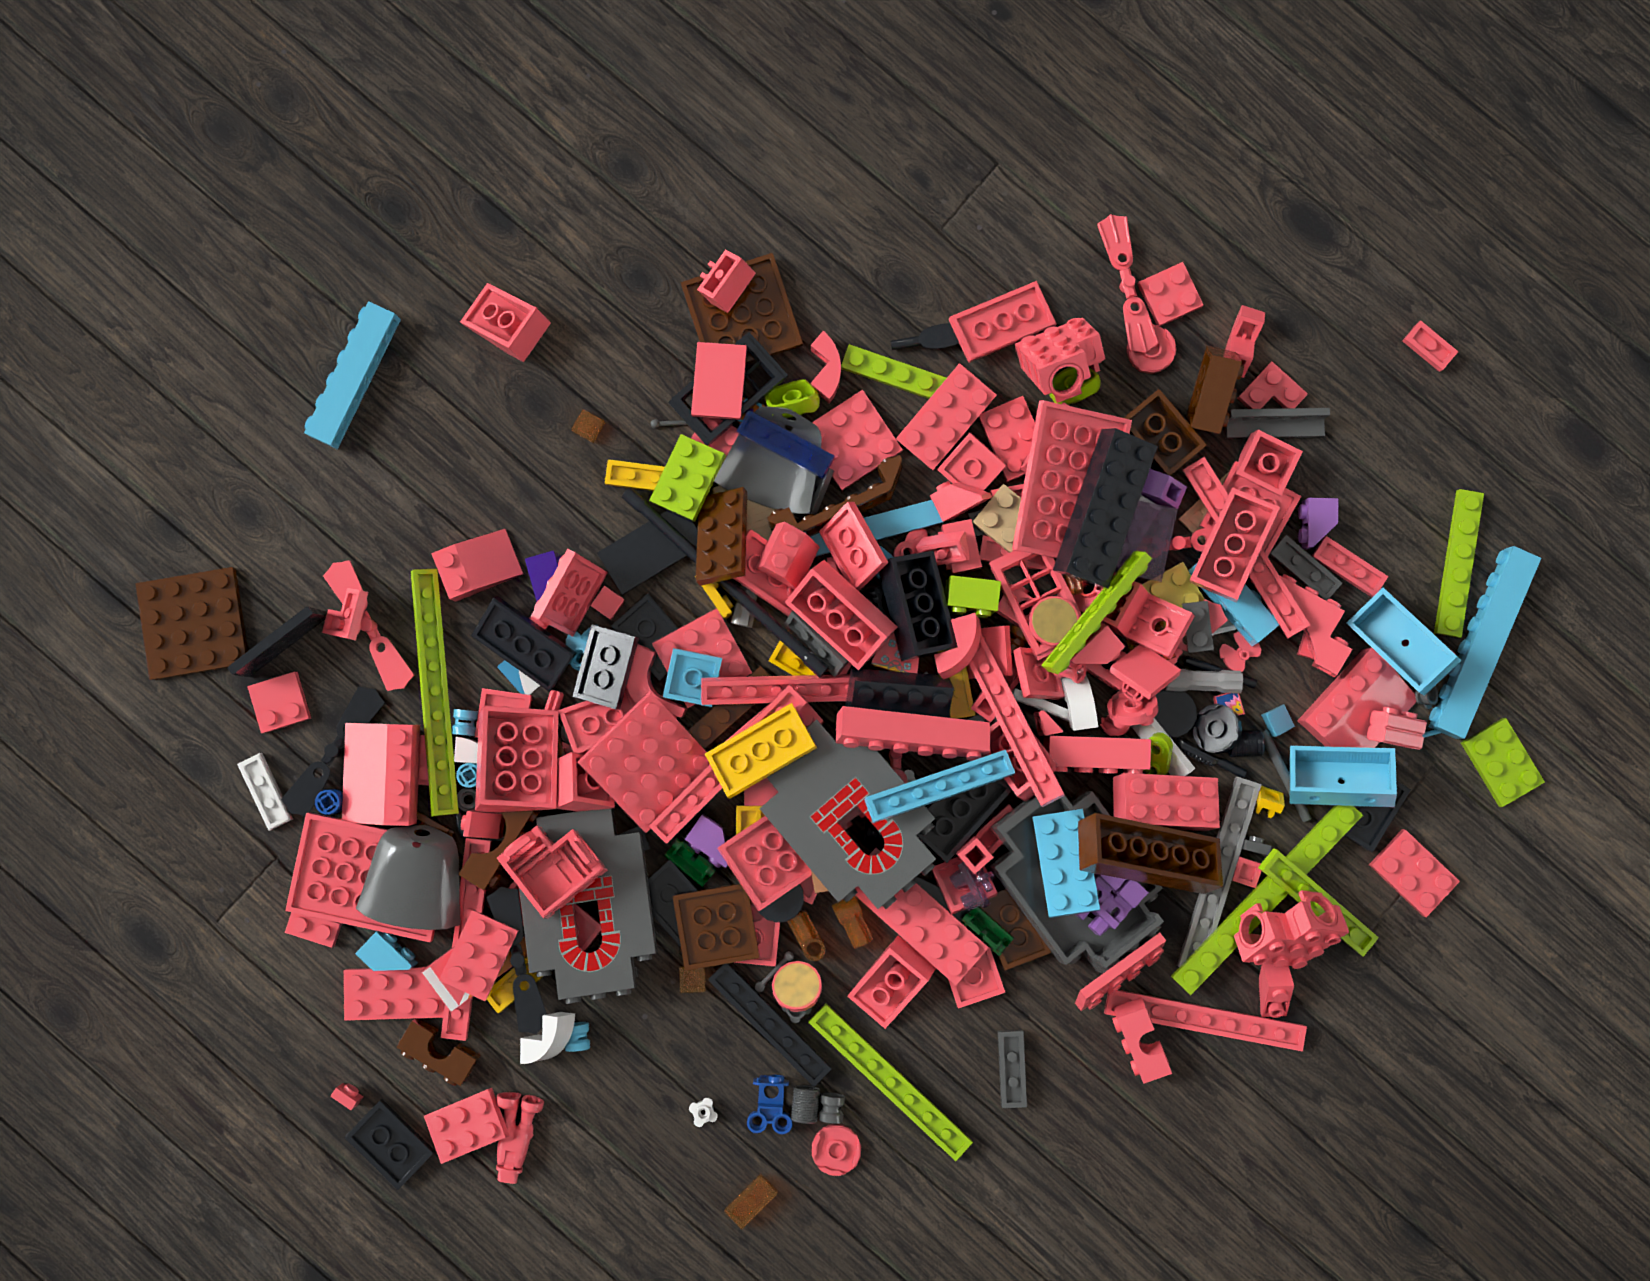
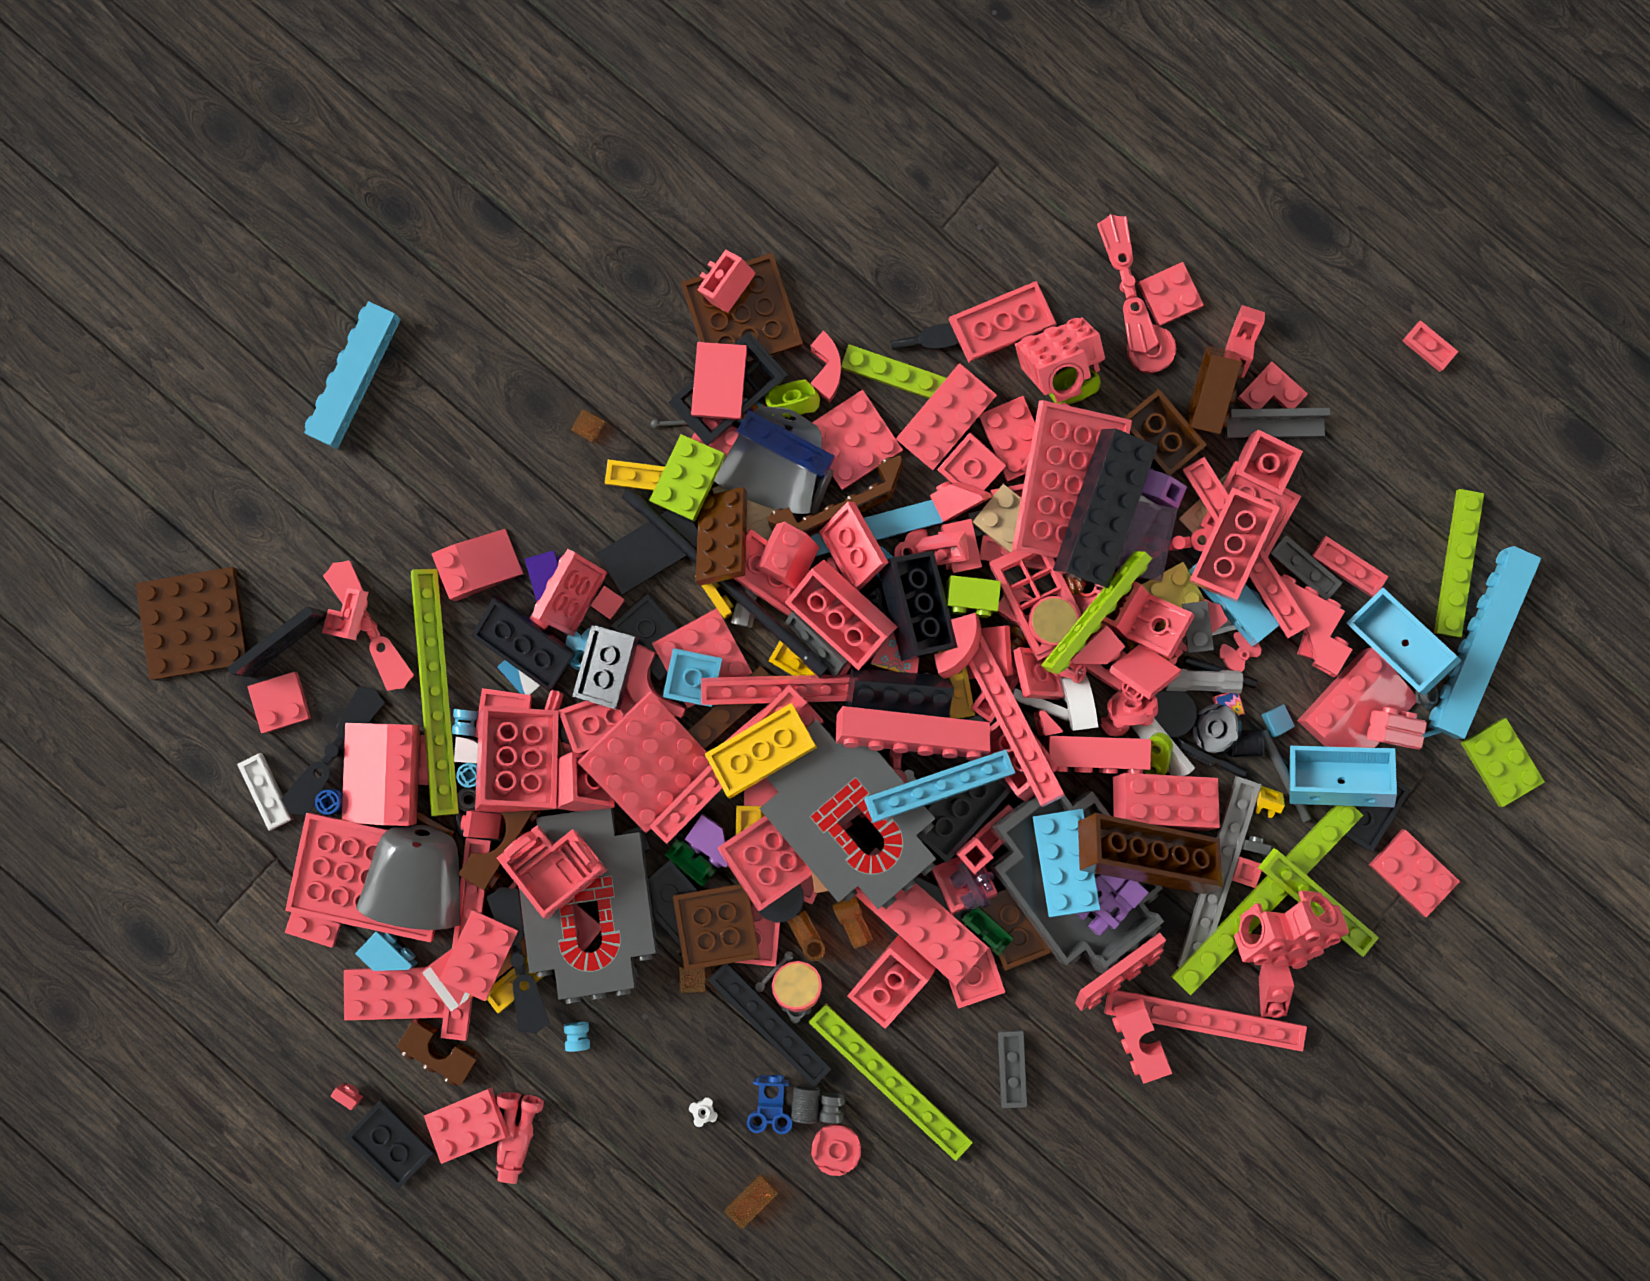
(506, 322): coral slope -> none
(554, 1038): white brick -> none
(1318, 518): medium lavender slope -> none

